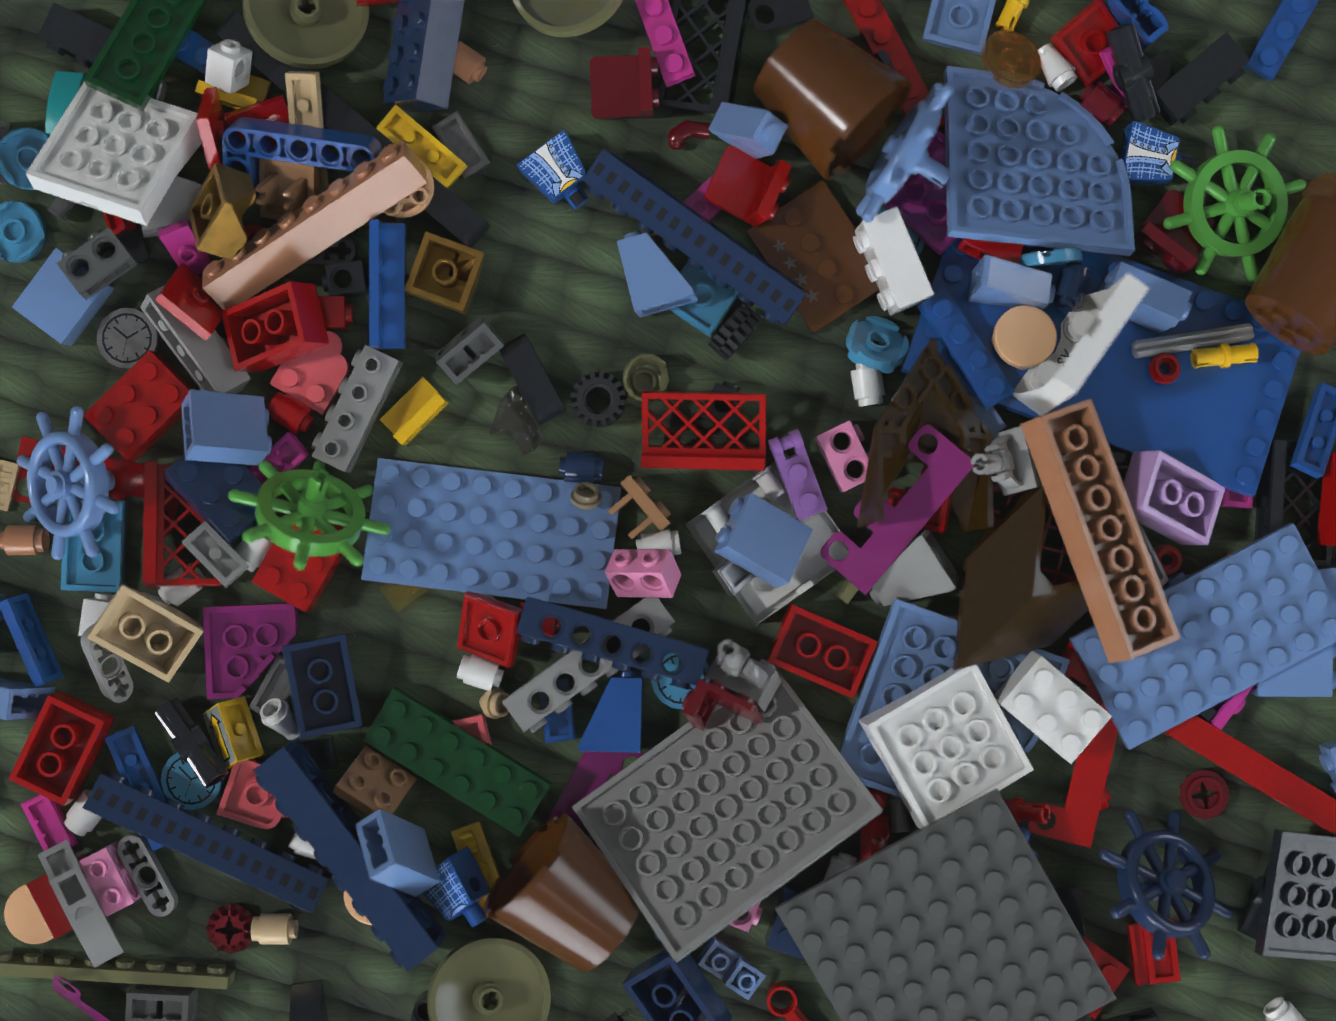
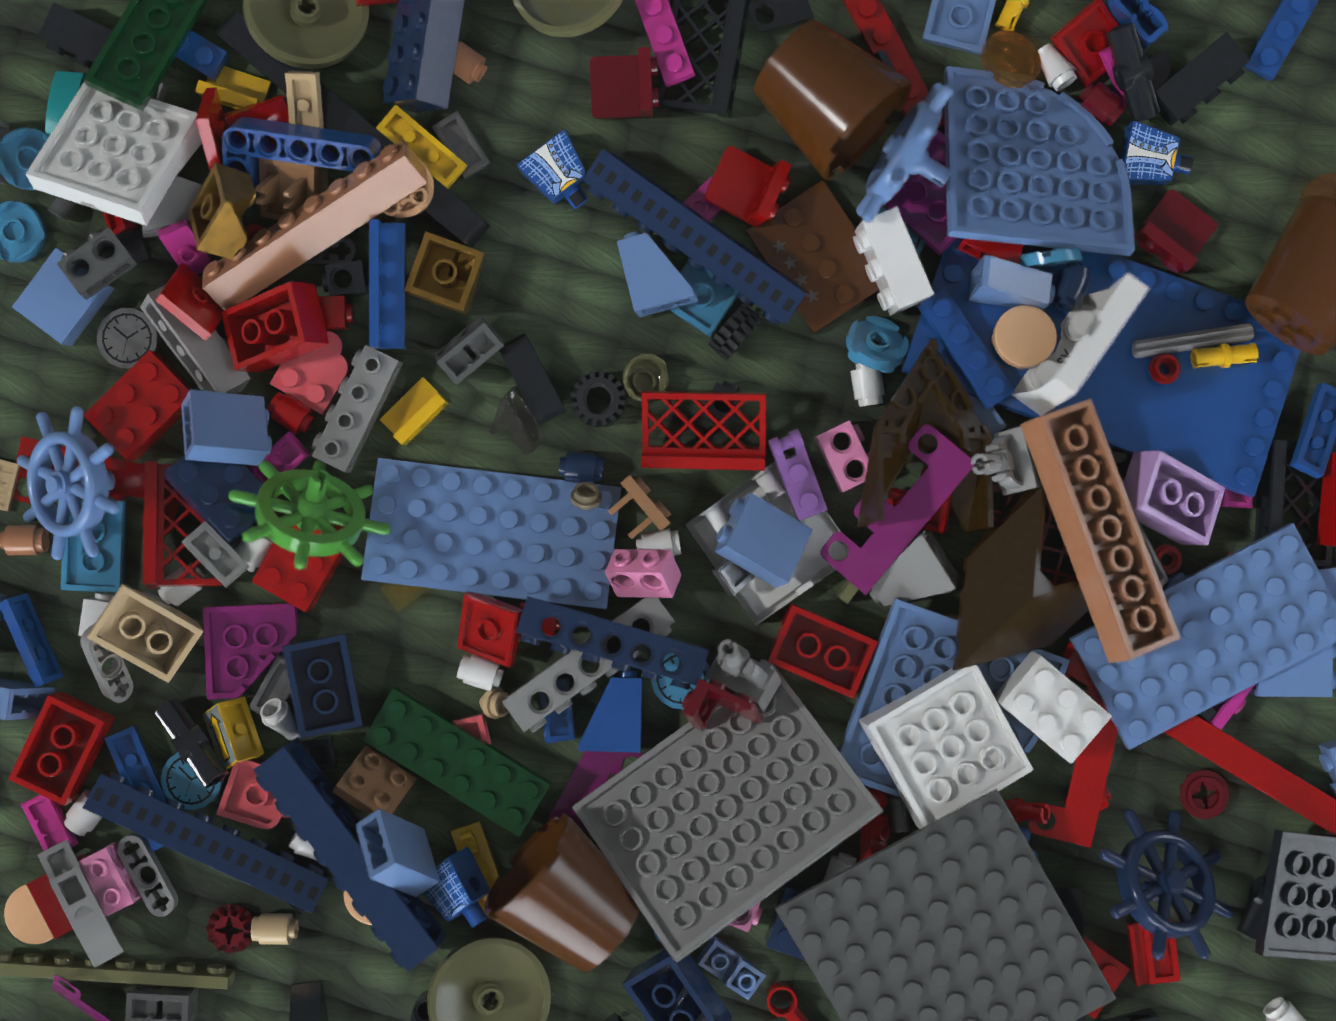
(228, 66): white brick -> none
(686, 130): dark red arm -> none
(748, 129): medium blue slope -> none
(1161, 305): medium blue brick -> none
(1234, 202): bright green piece -> none

